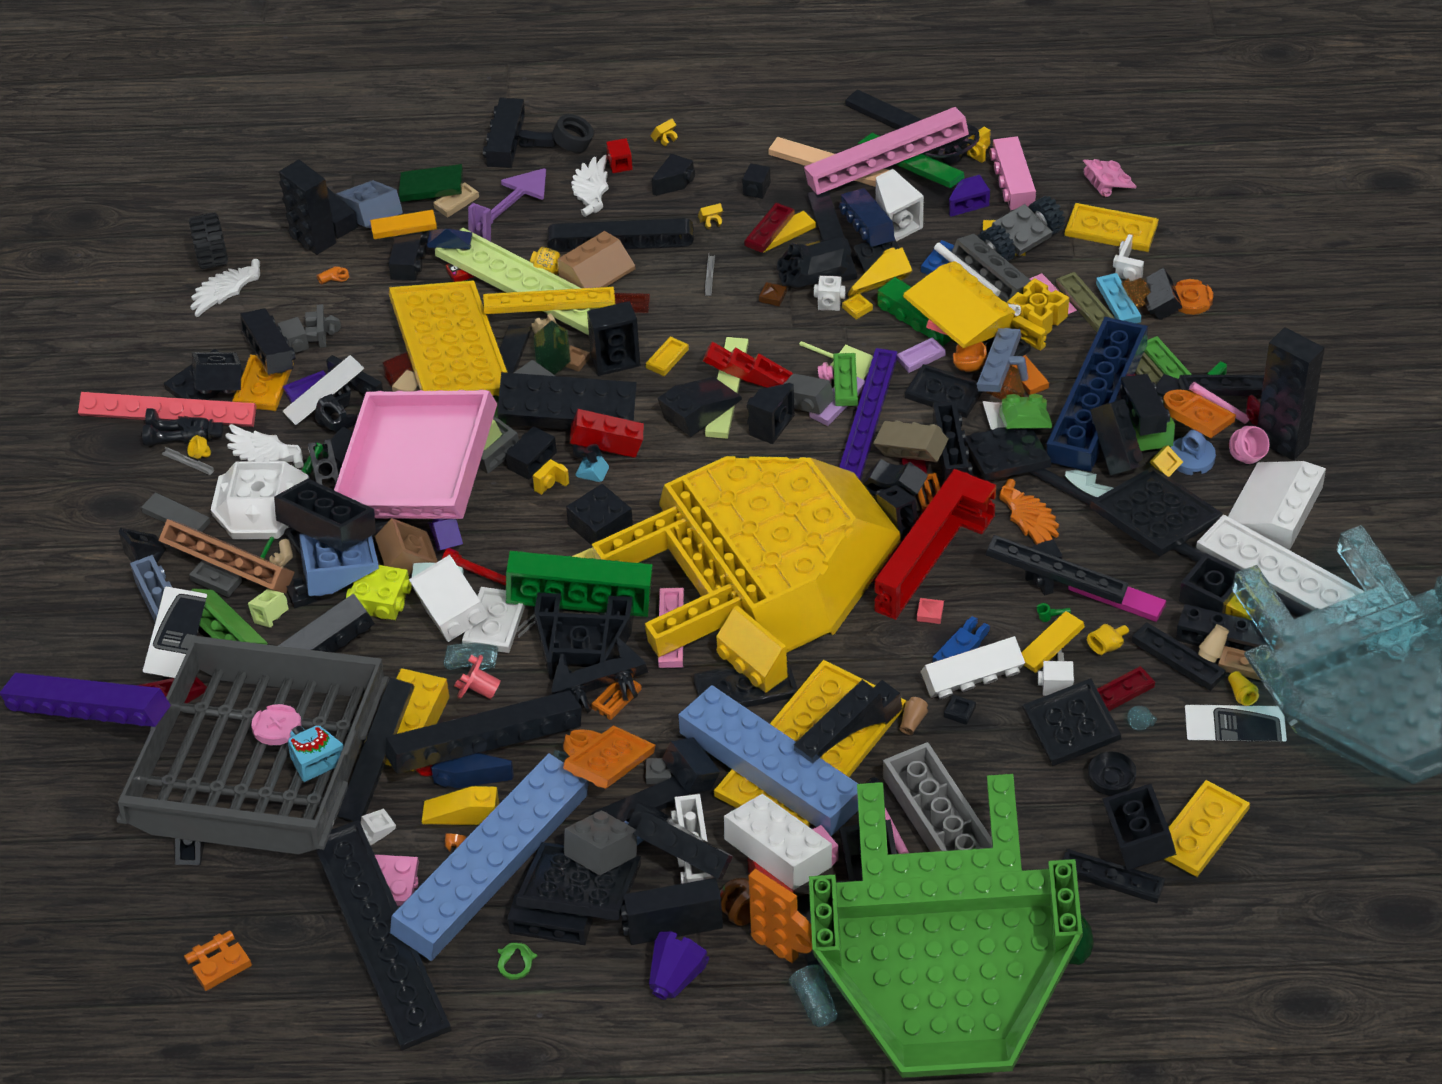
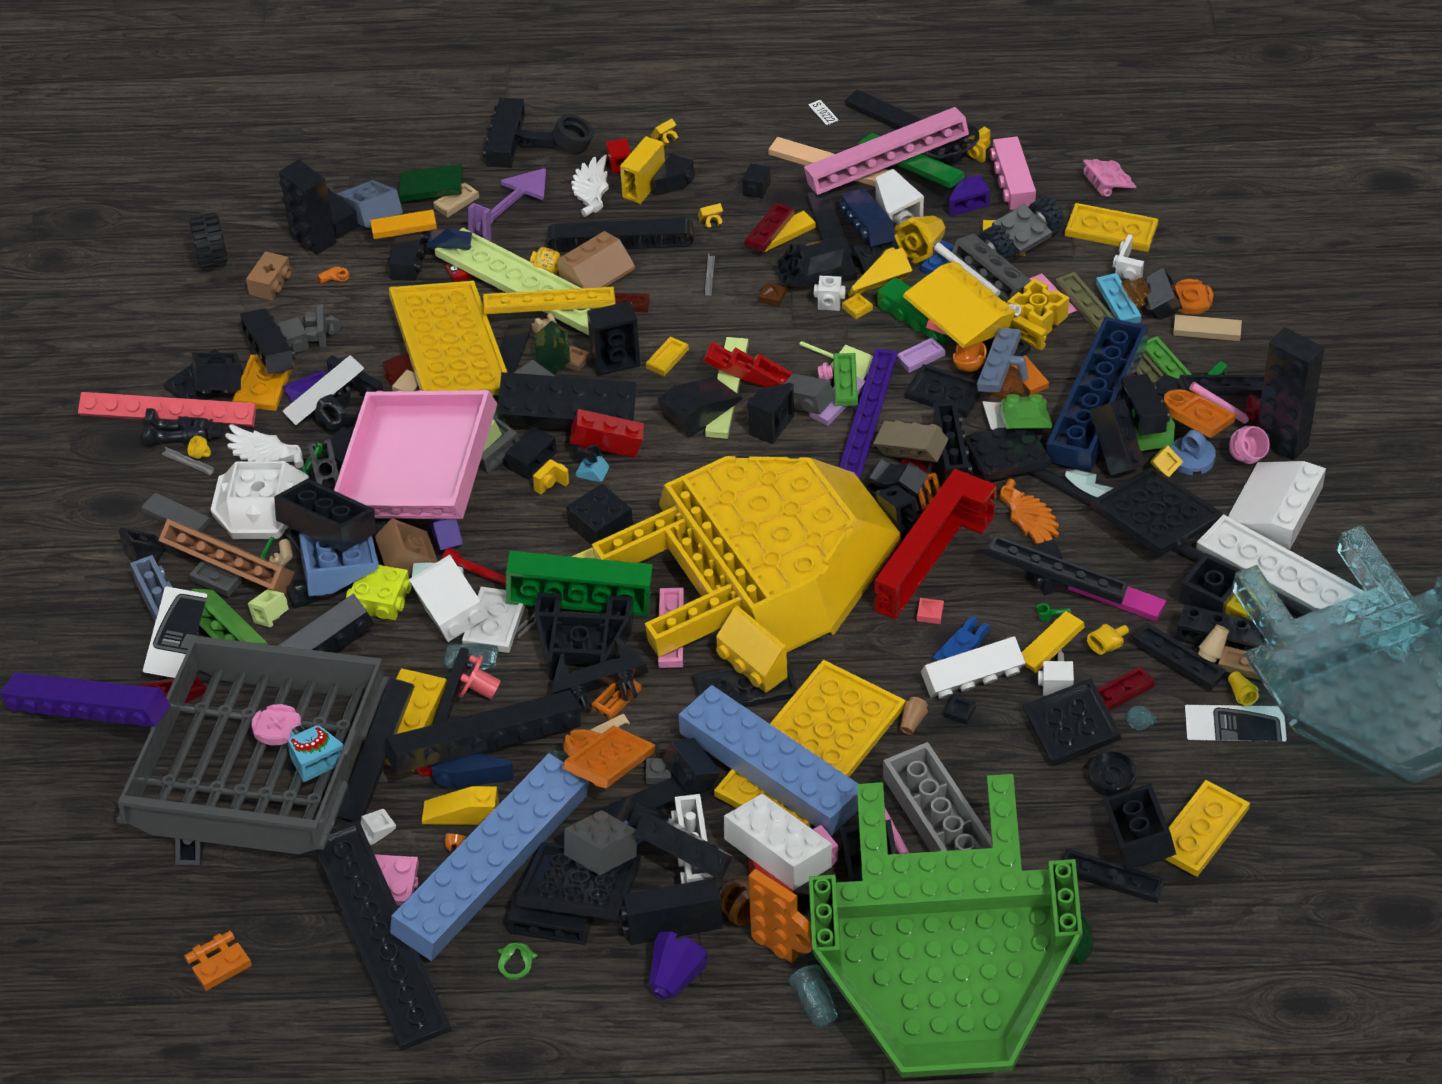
(223, 286): white animal -> none
(268, 275): none -> medium nougat brick
(453, 686): none -> black tile
(617, 721): none -> tan piece
(640, 168): none -> yellow brick
(823, 112): none -> white sticker
(855, 711): black arch -> none
(919, 236): none -> yellow cone
(1207, 327): none -> tan tile

